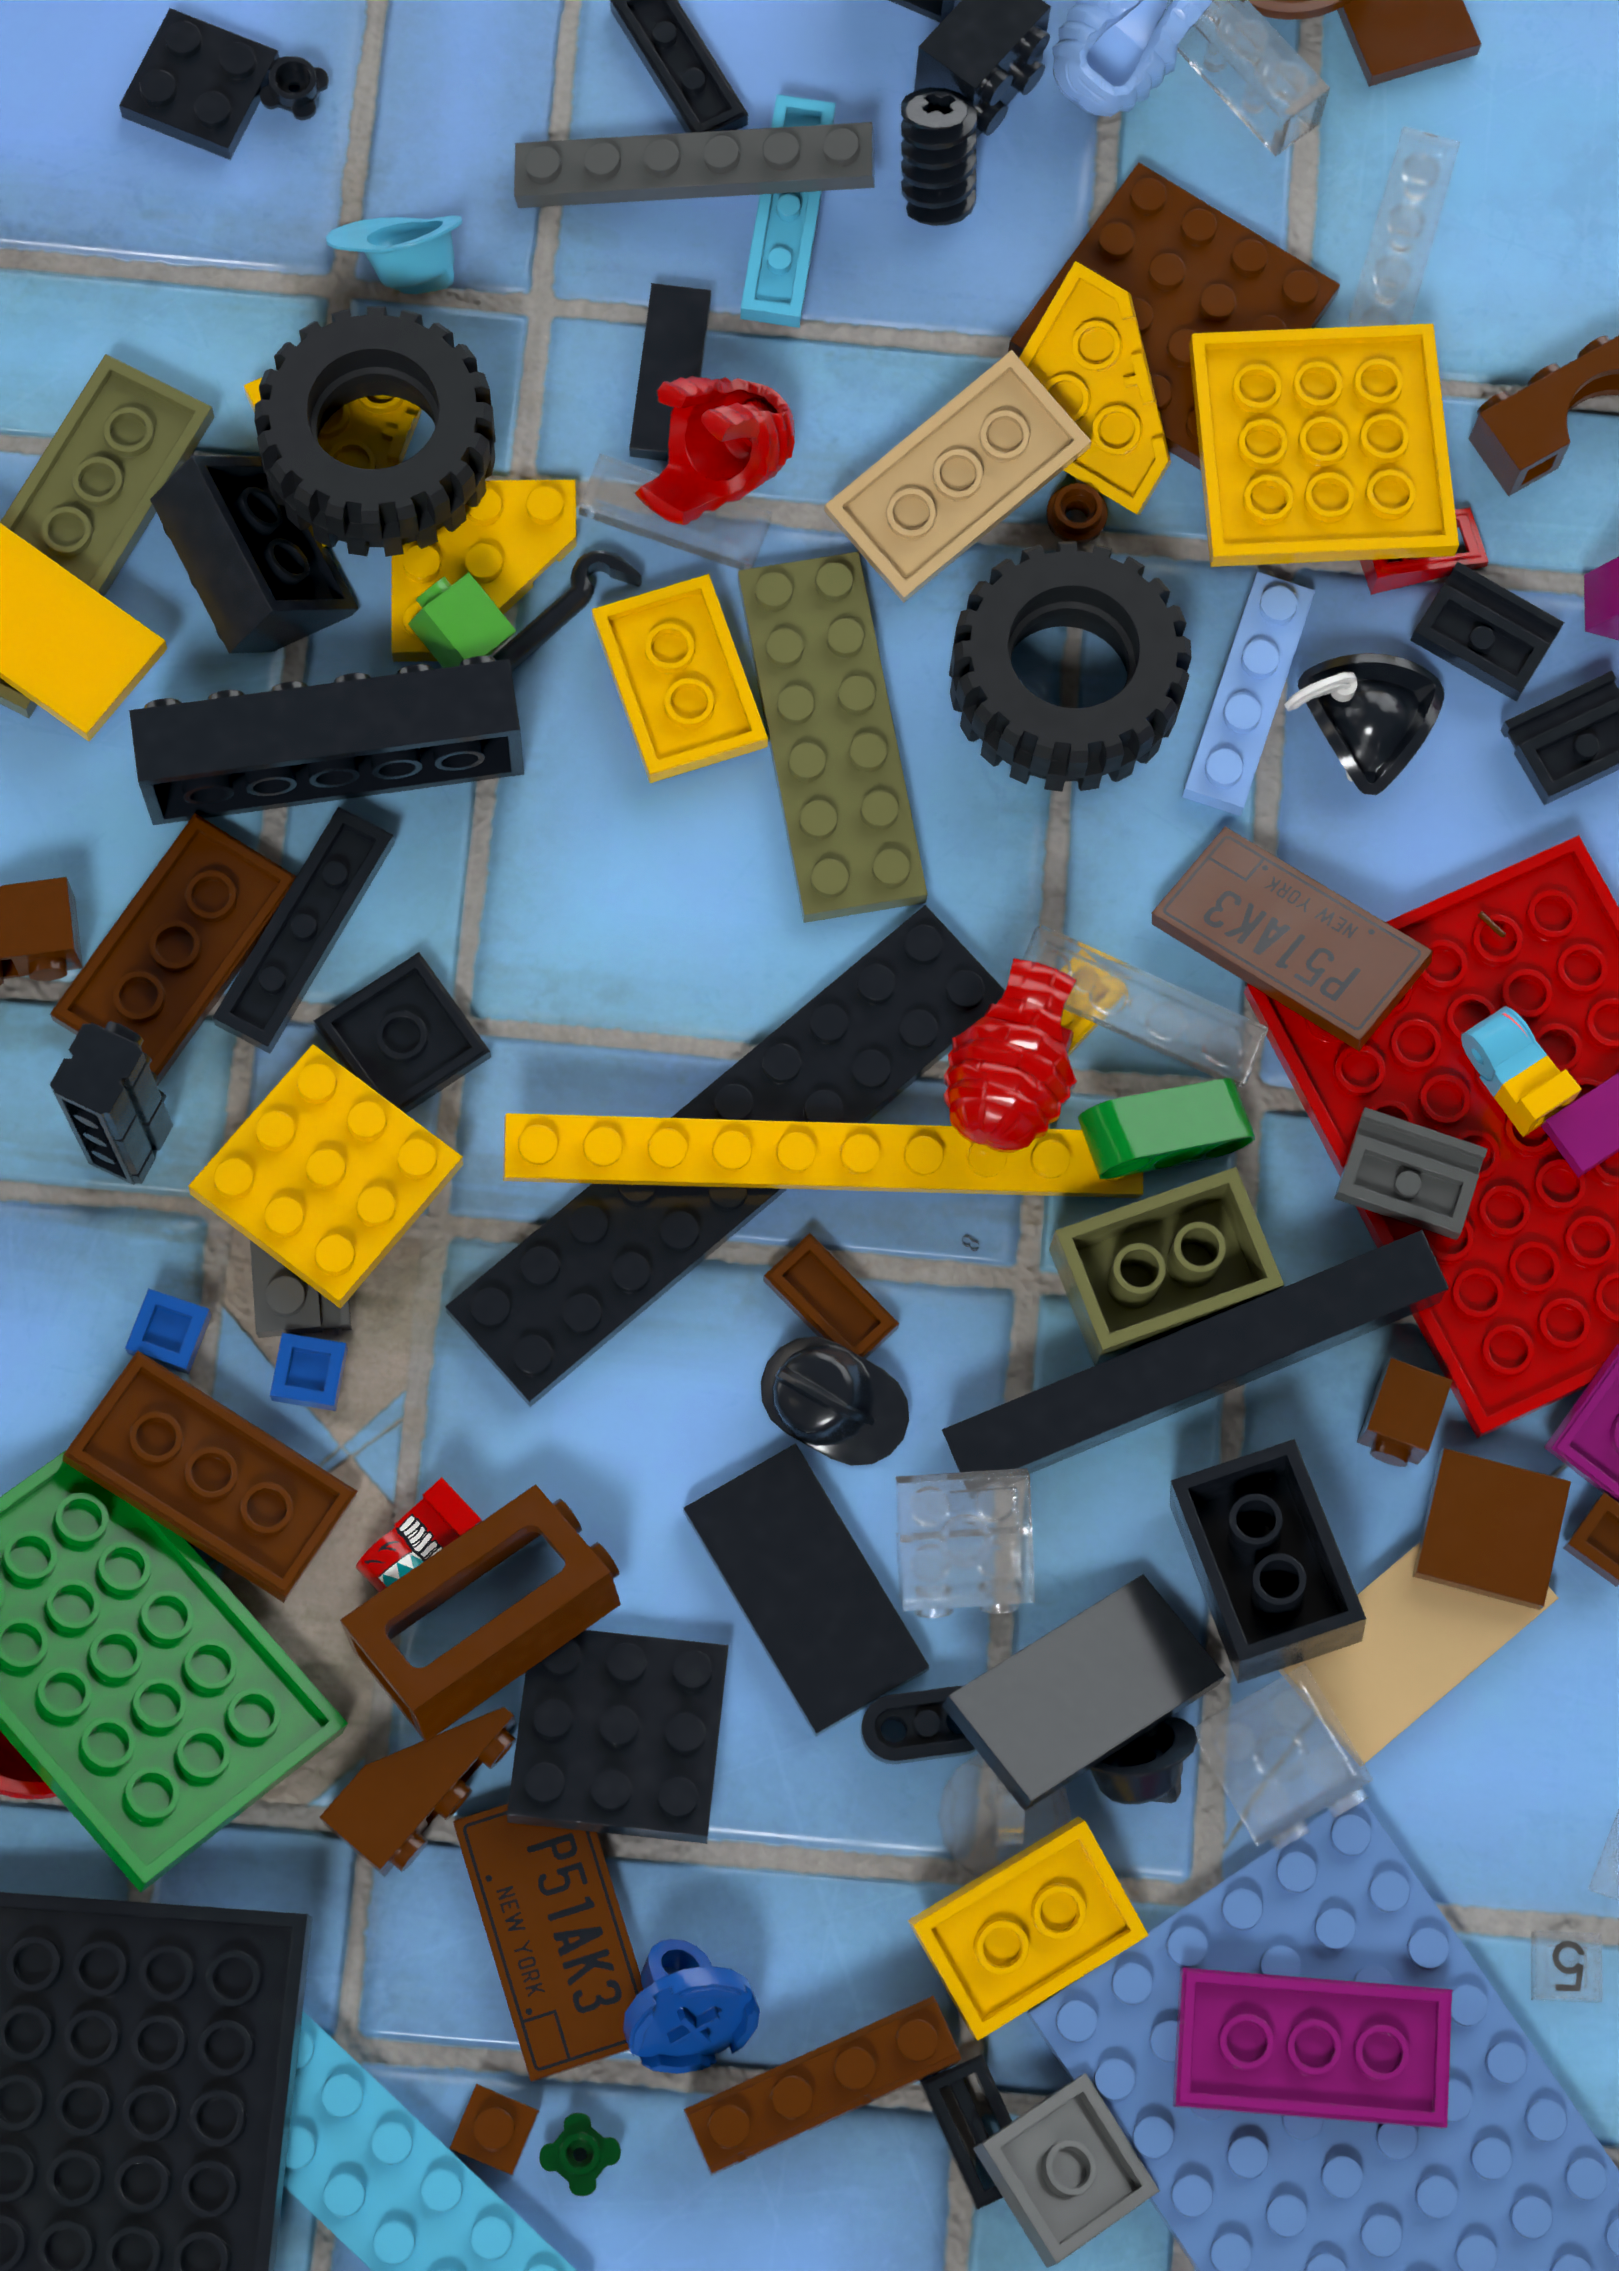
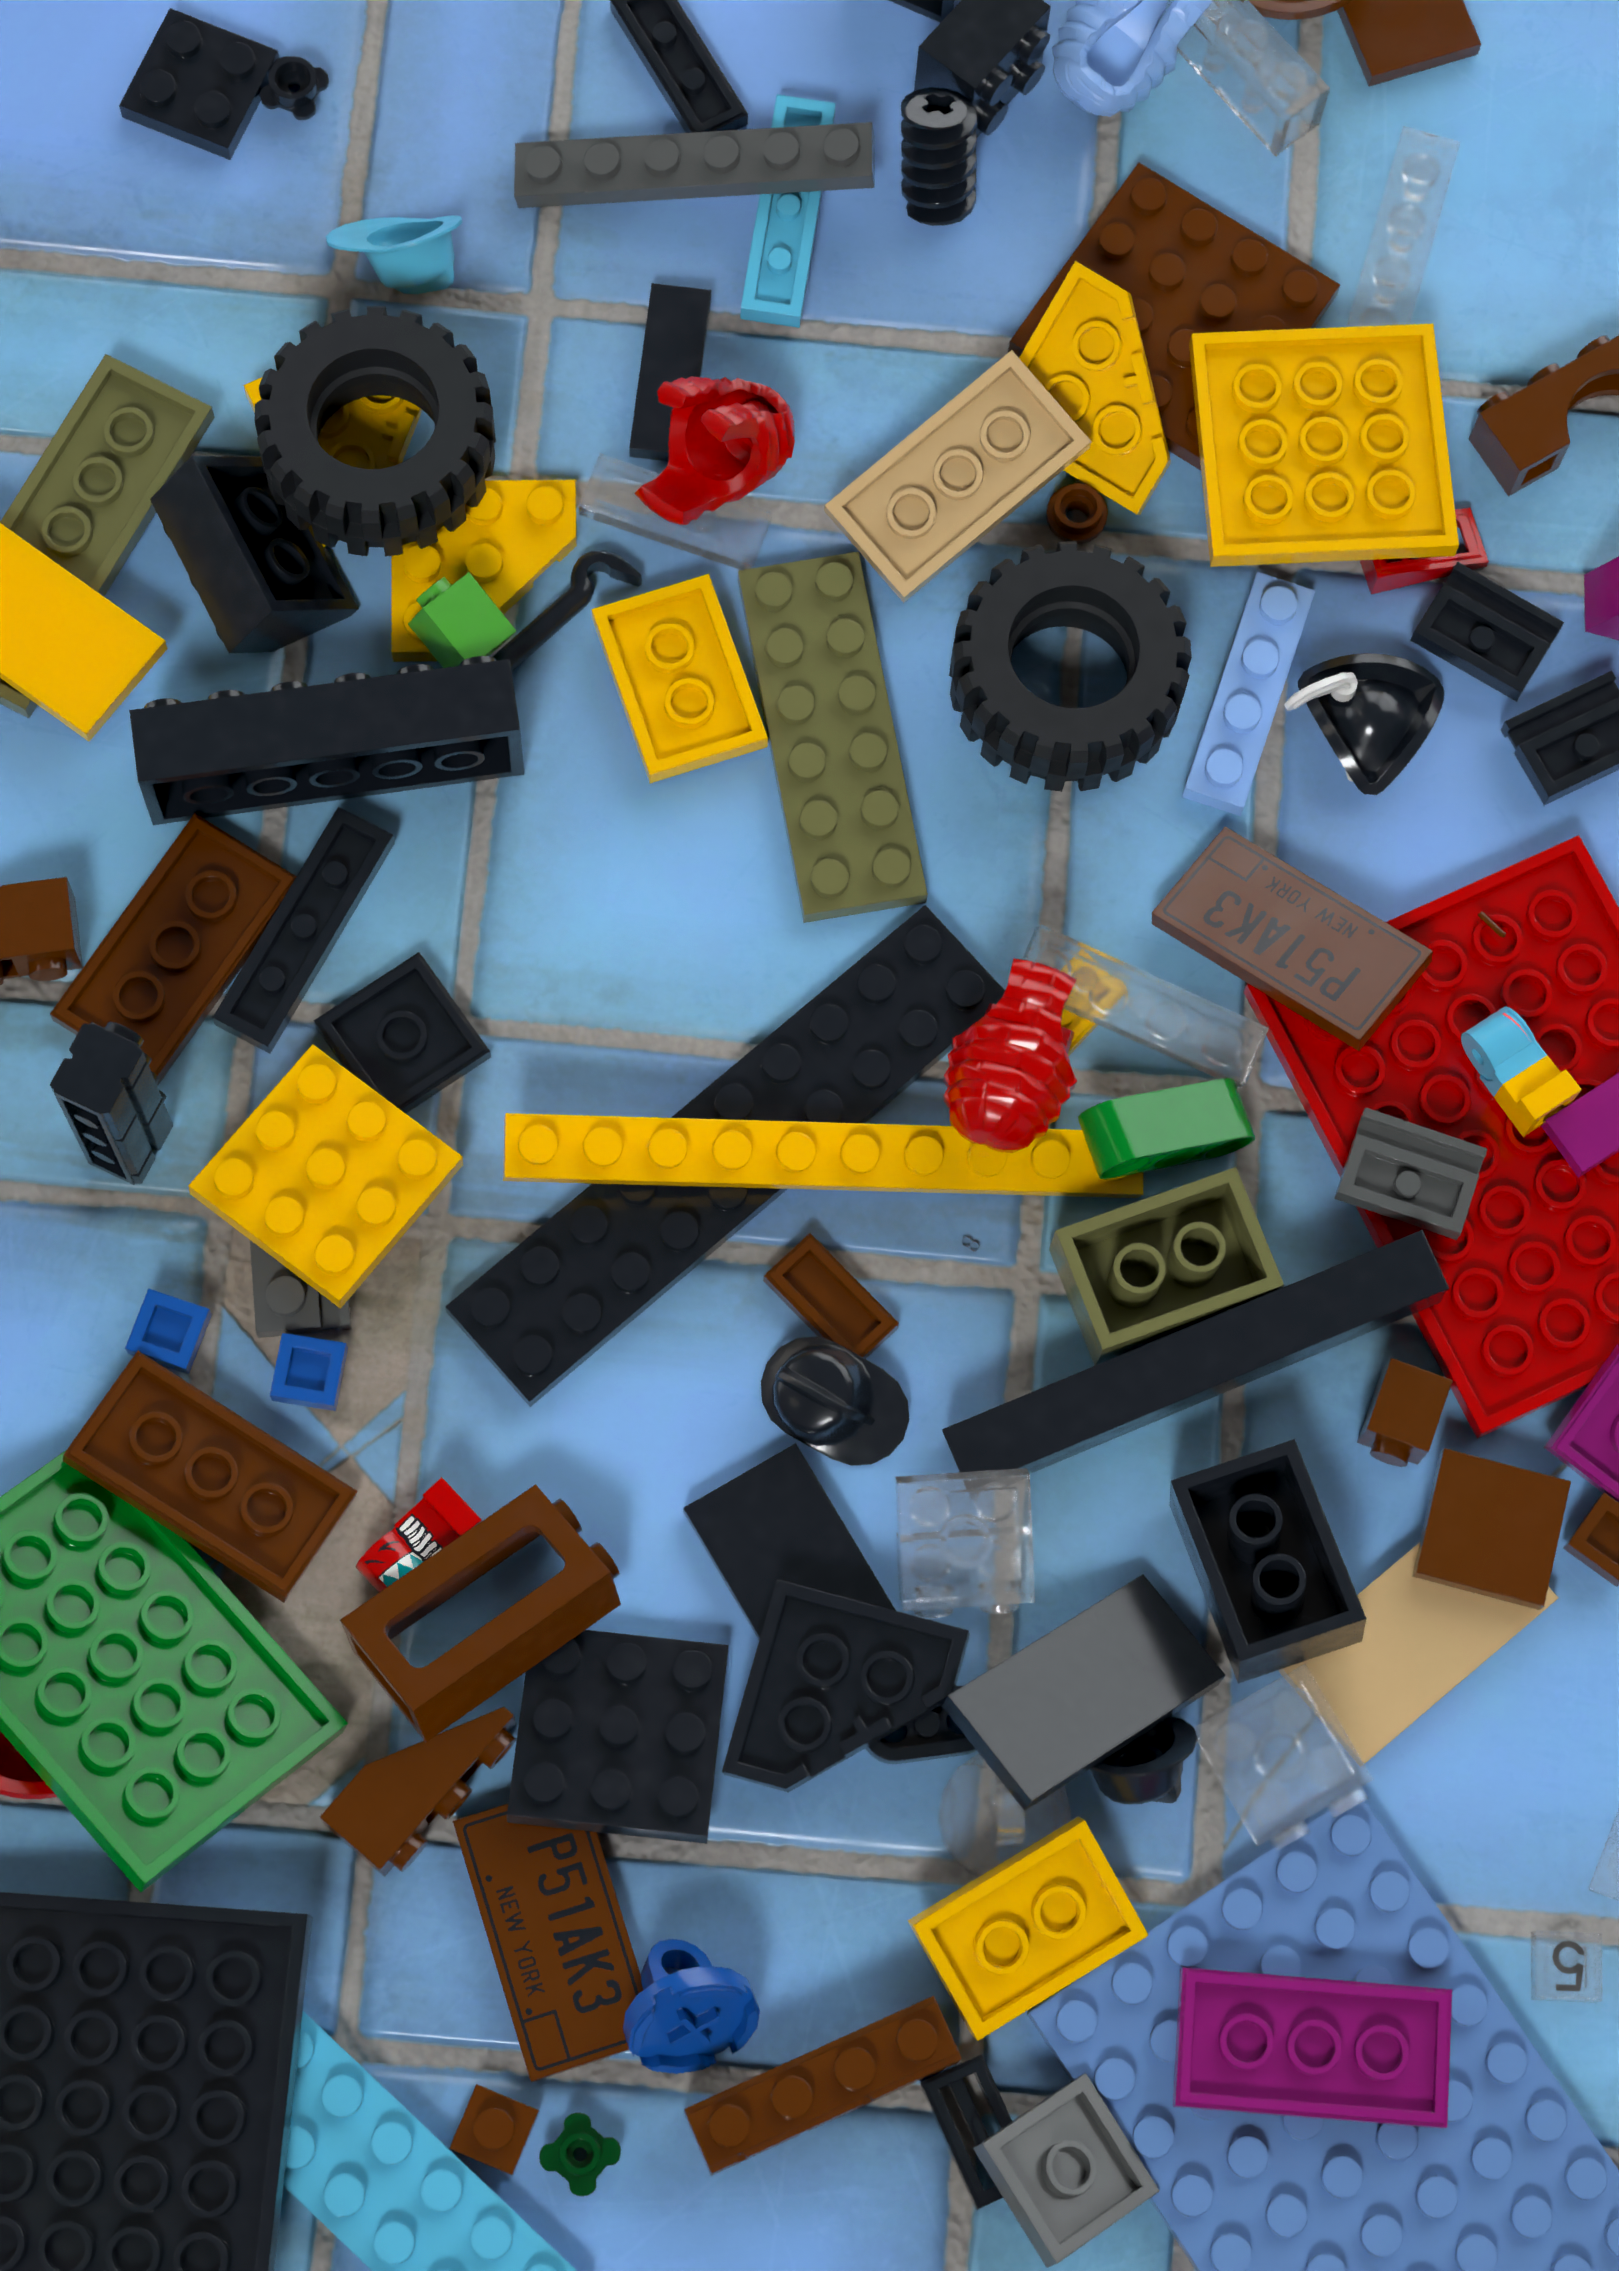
(835, 1682): none -> black plate

